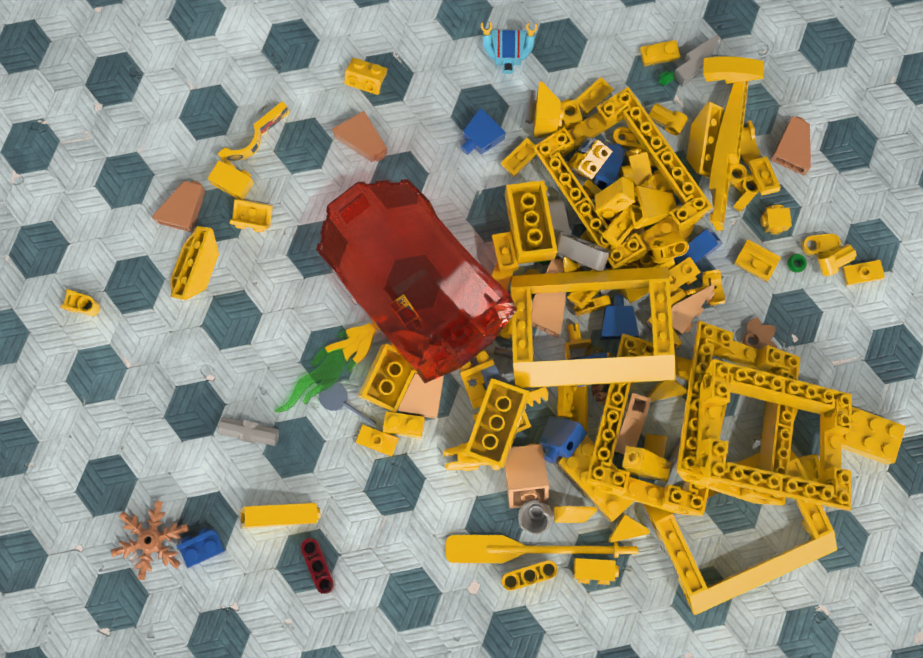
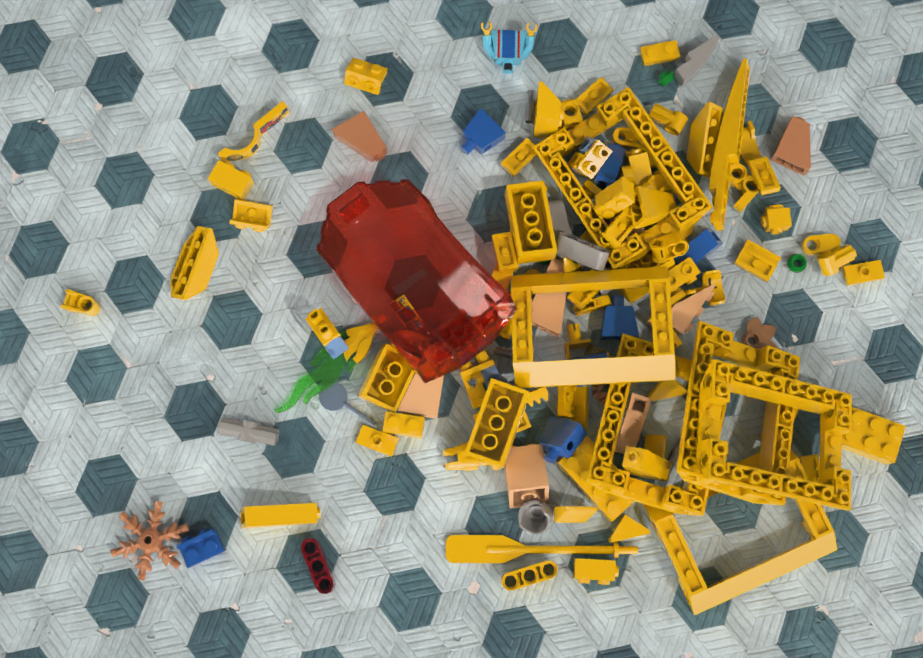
(181, 207): nougat slope -> none
(326, 333): none -> yellow hips
(732, 69): yellow slope -> none

